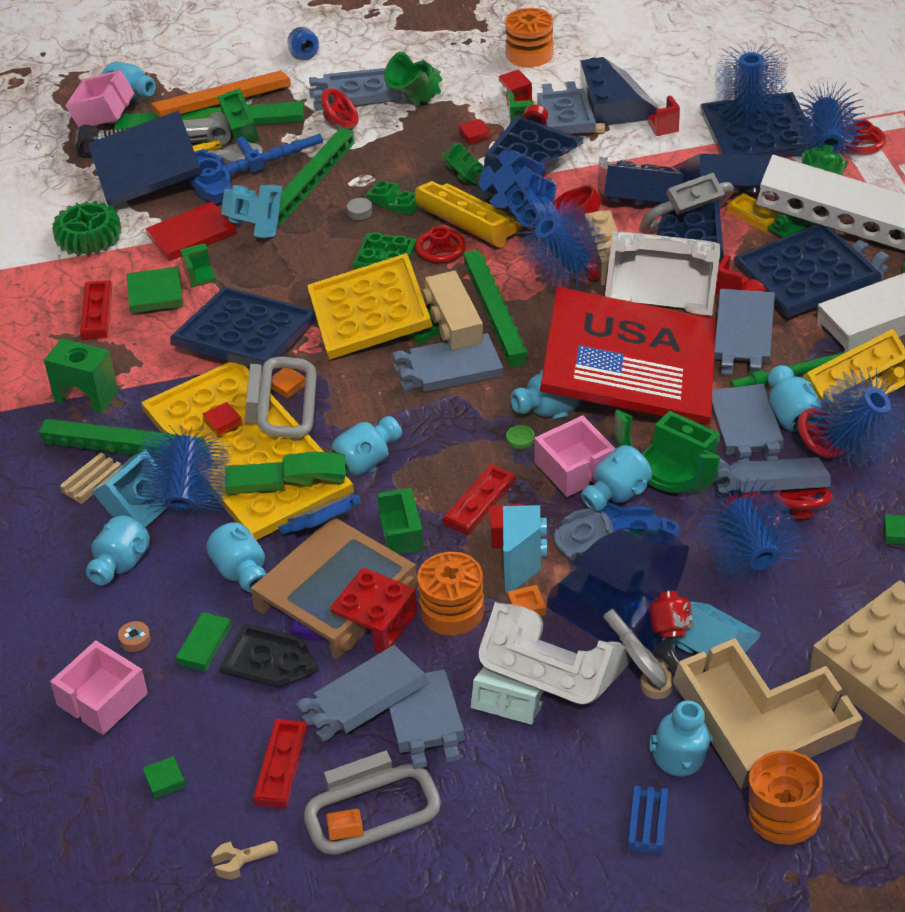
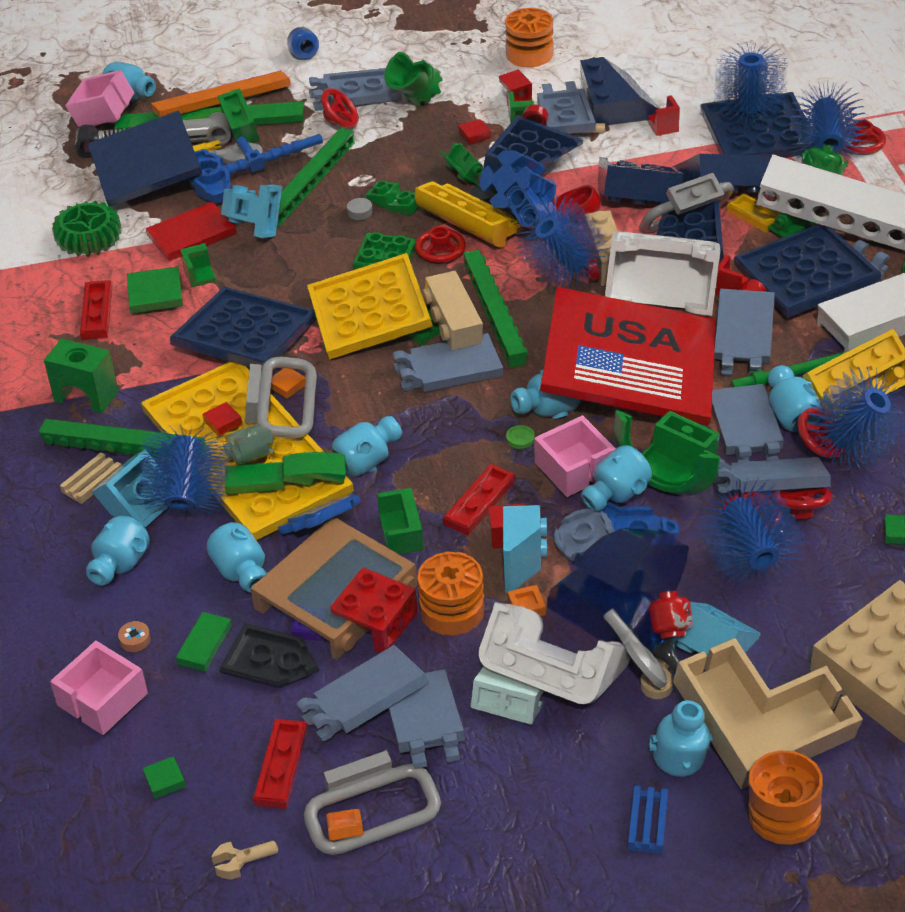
(248, 444): none -> sand green cylinder

